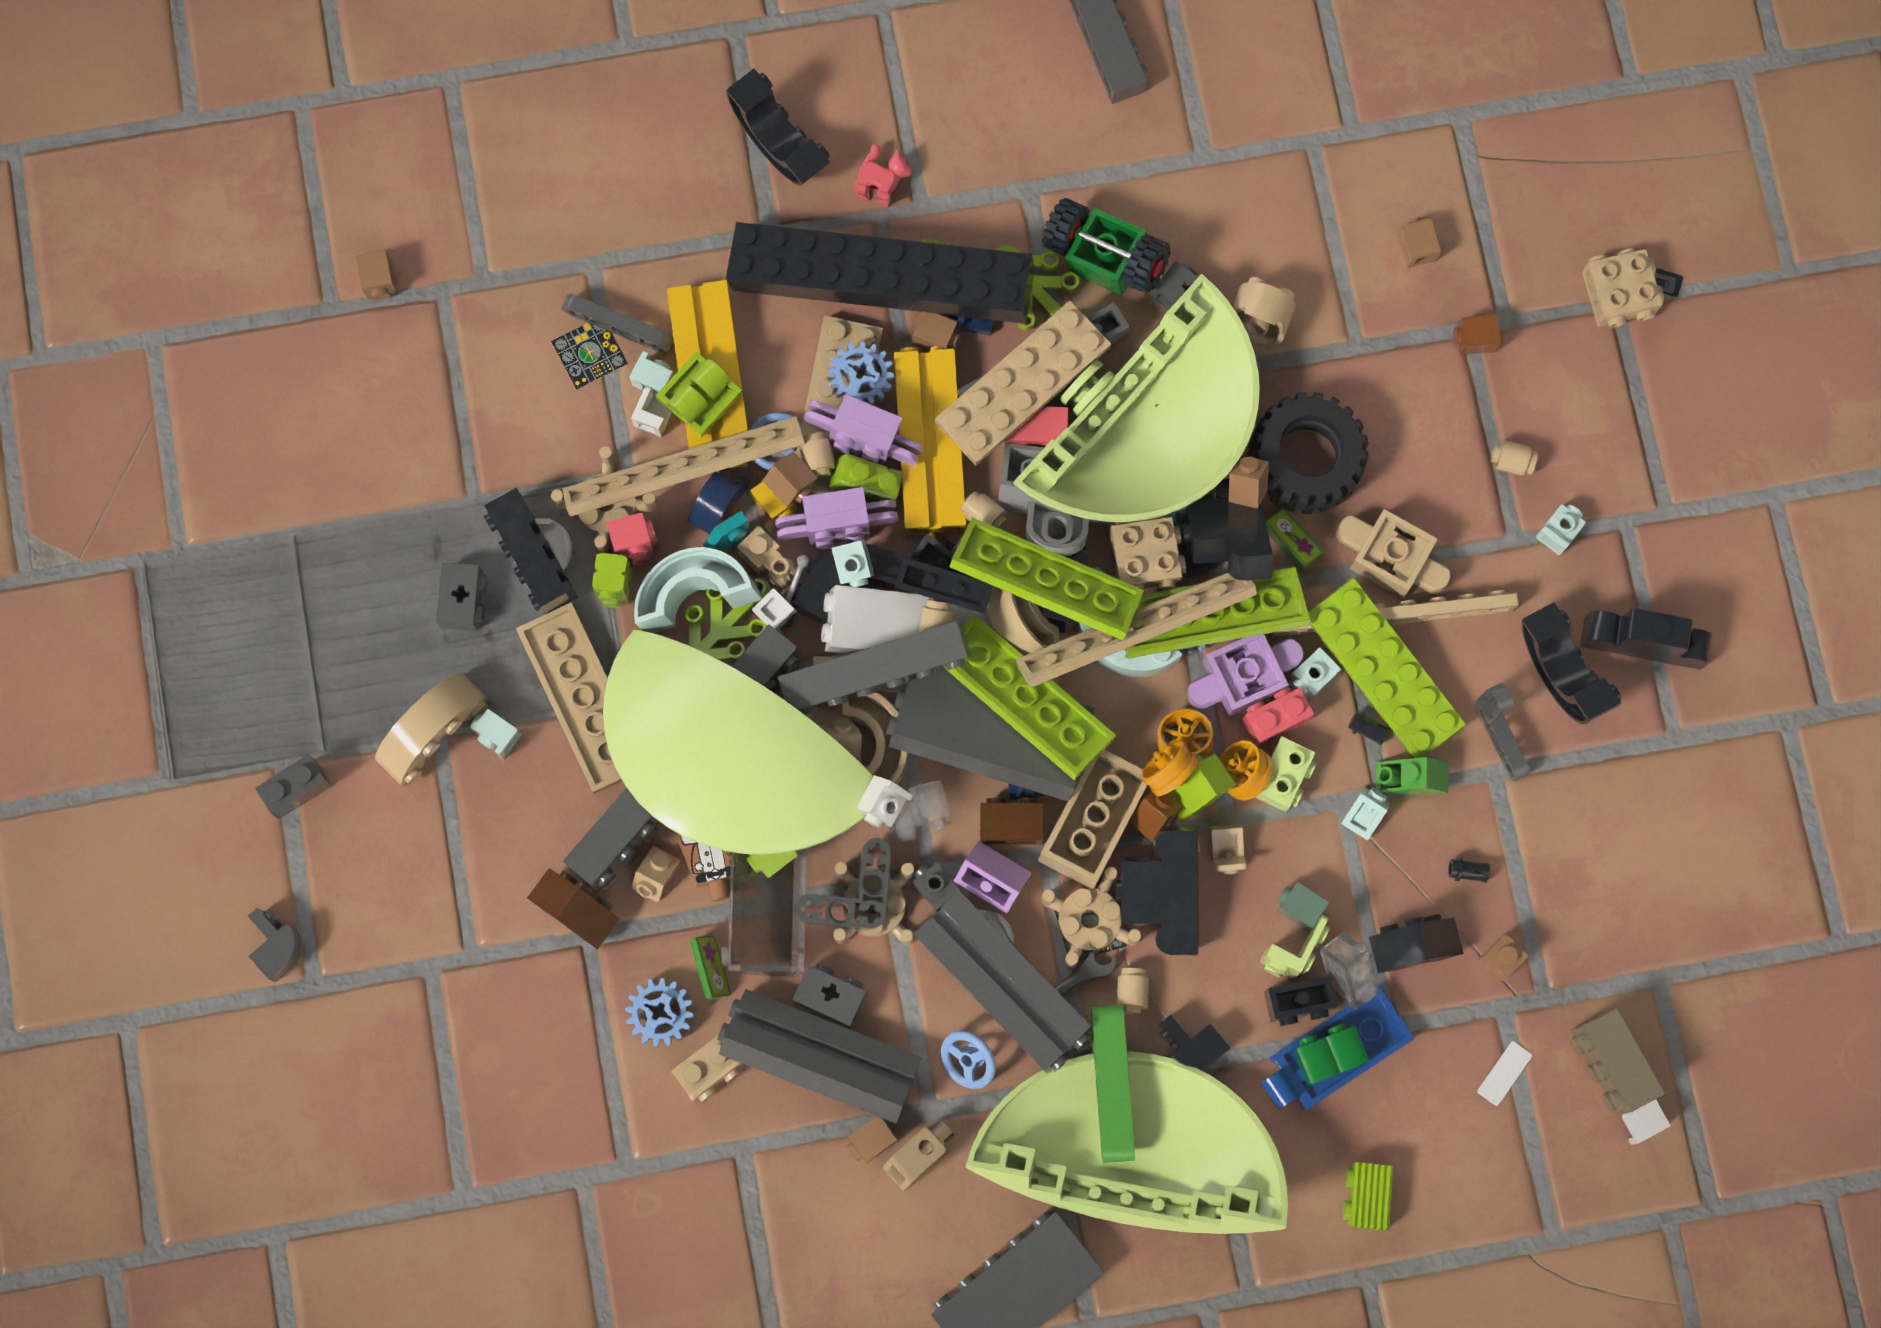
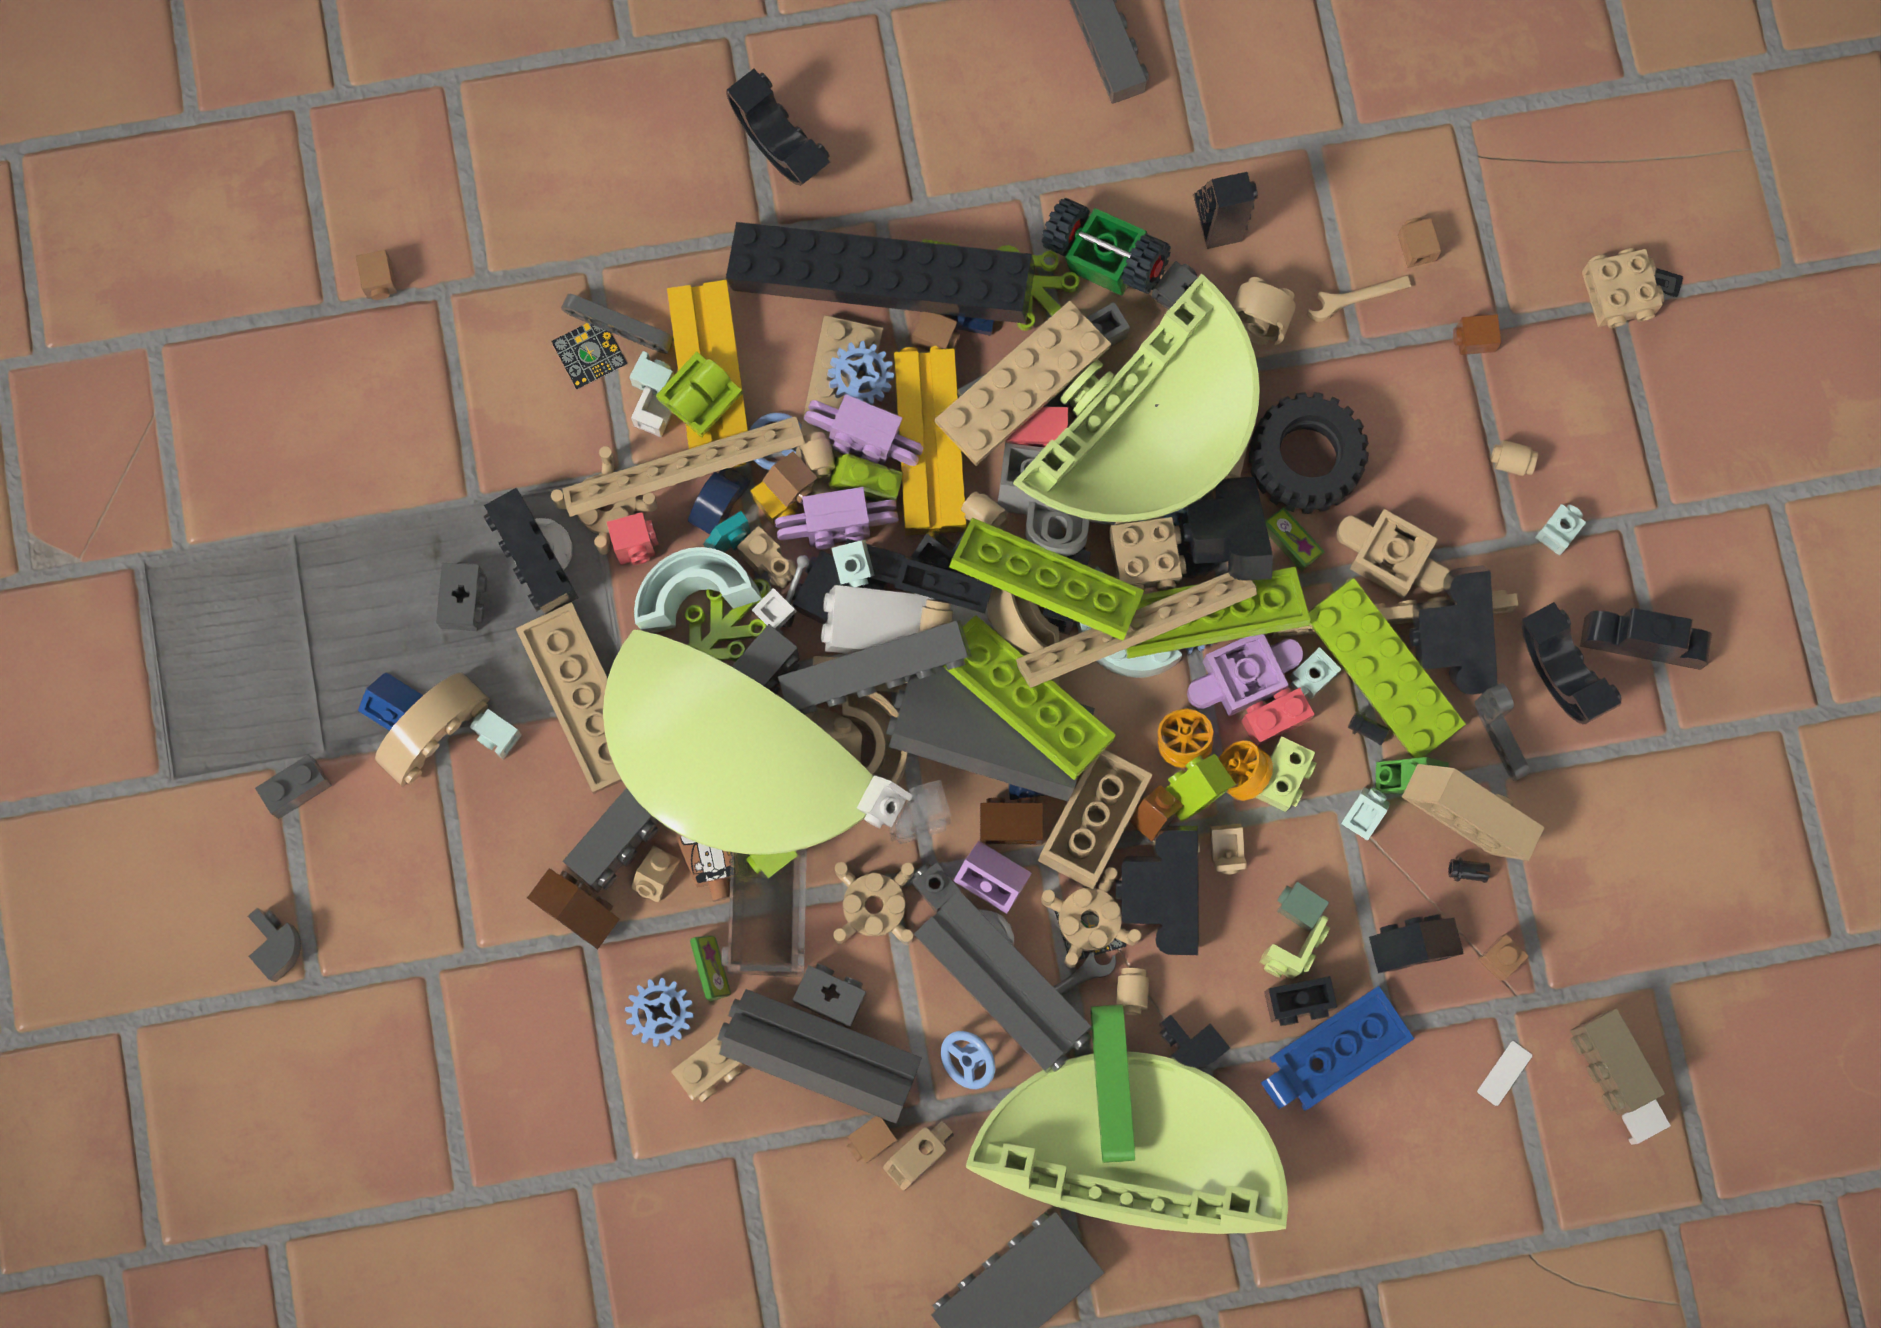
(387, 700): none -> blue panel
(612, 579): lime brick -> none
(864, 898): dark grey beam -> none
(881, 179): coral animal -> none
(1169, 768): light orange wheel -> none
(1225, 208): none -> black wedge
(1248, 481): medium nougat brick -> none
(1331, 1054): green brick -> none
(1335, 302): none -> tan piece
(1350, 970): clear brick -> none
(1368, 1196): lime brick -> none
(1459, 631): none -> black brick
(1473, 811): none -> tan brick

